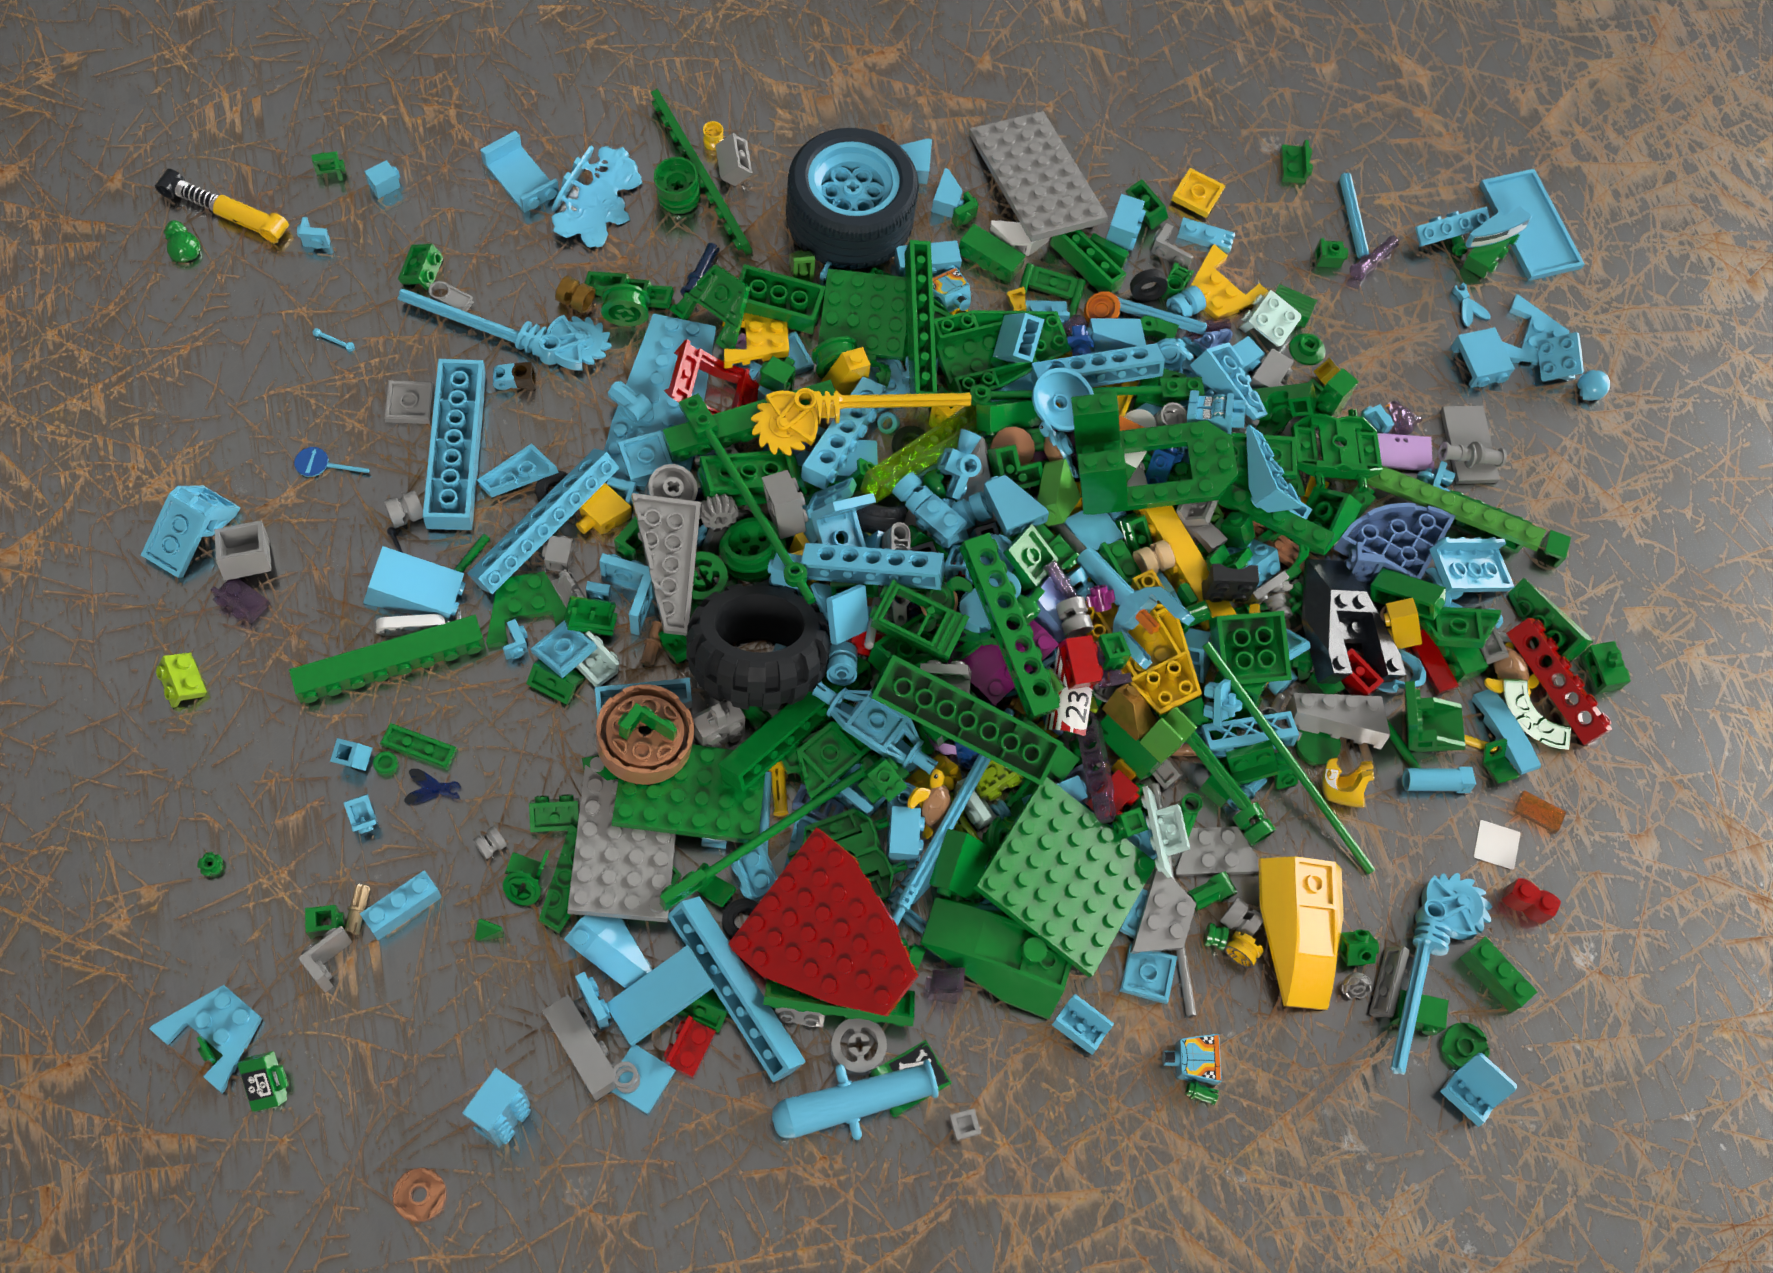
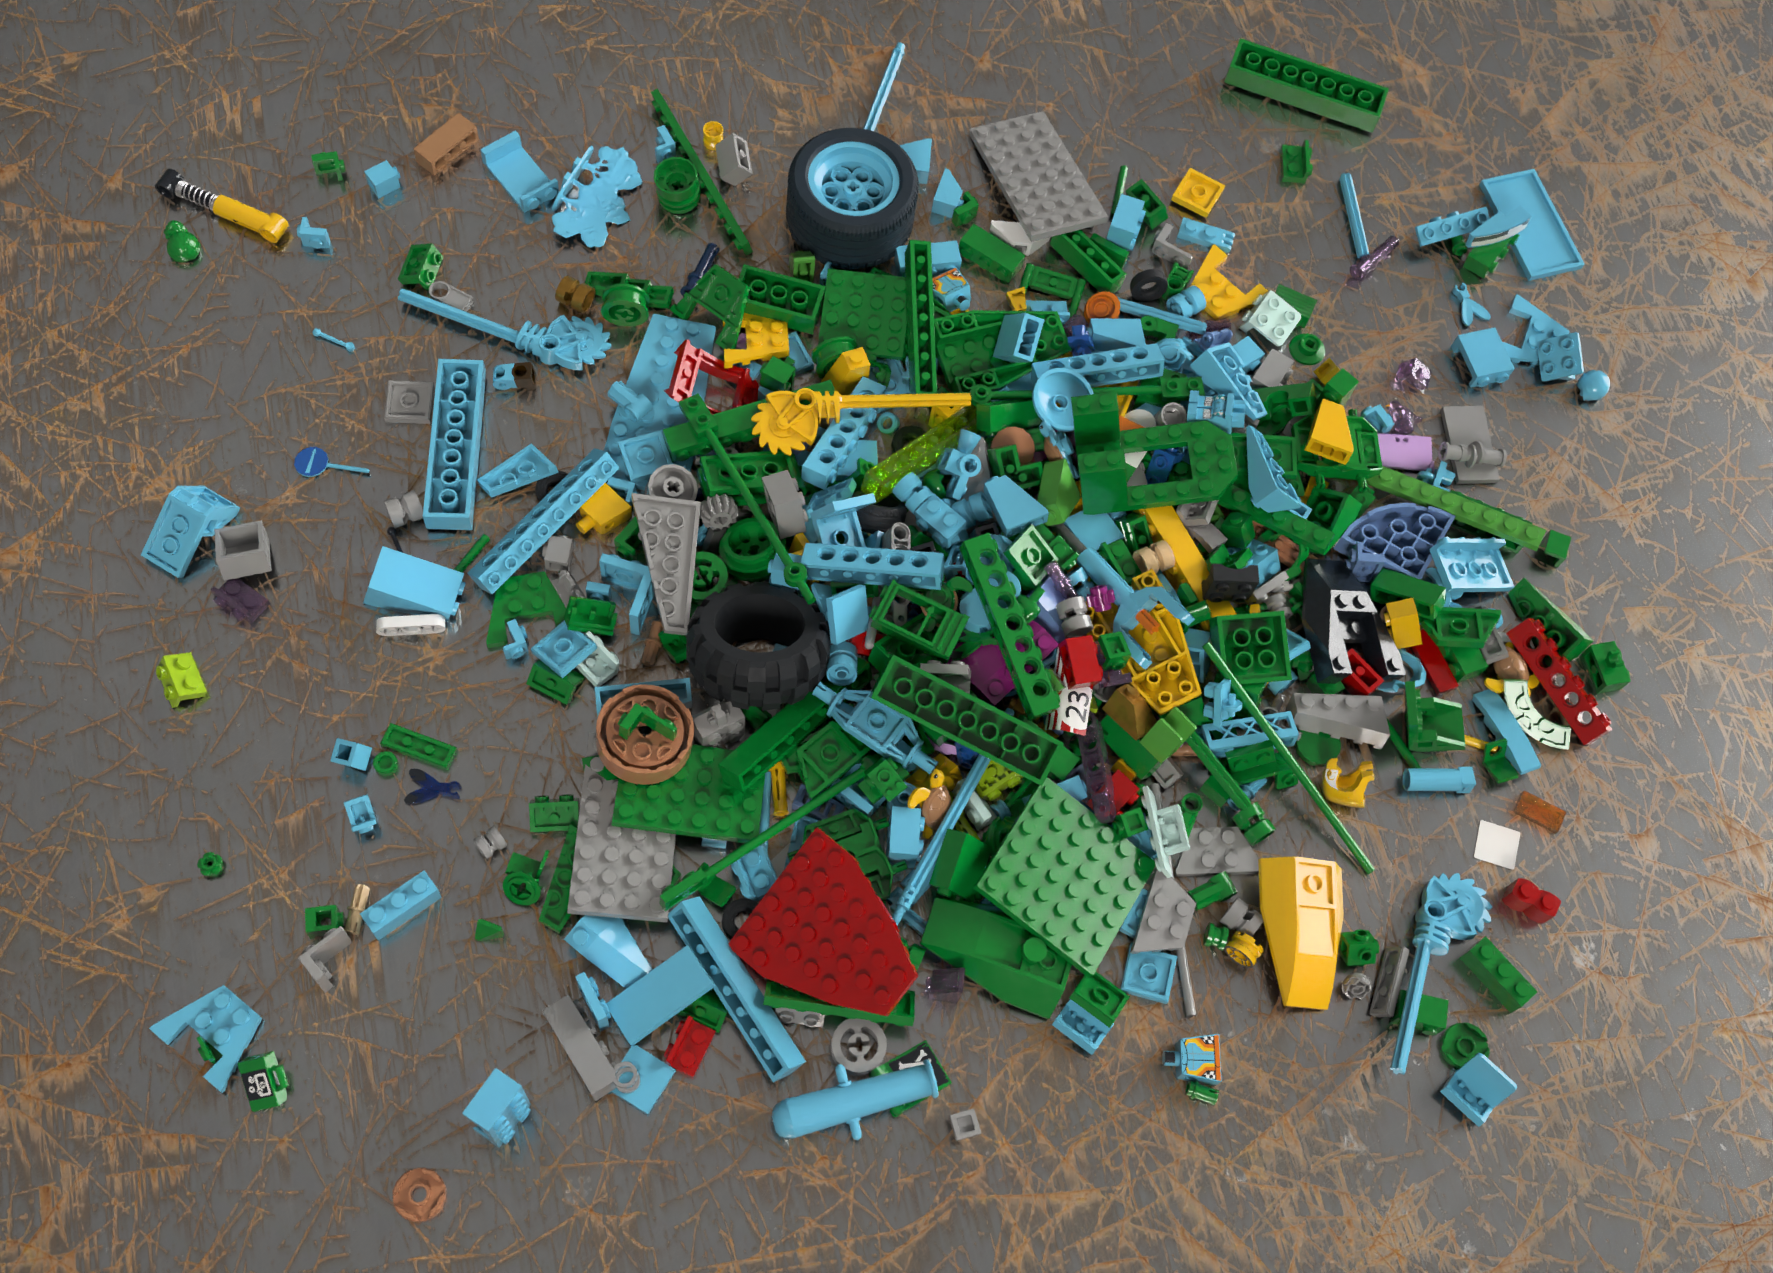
(387, 659): green brick -> none
(446, 144): none -> medium nougat brick
(665, 143): none -> medium azure bracket
(884, 87): none -> medium azure piece
(1100, 998): none -> green tile
(1119, 188): none -> green piece
(1306, 85): none -> green brick
(1330, 253): green brick -> none
(1330, 433): none -> yellow slope
(1415, 372): none -> clear purple bracket

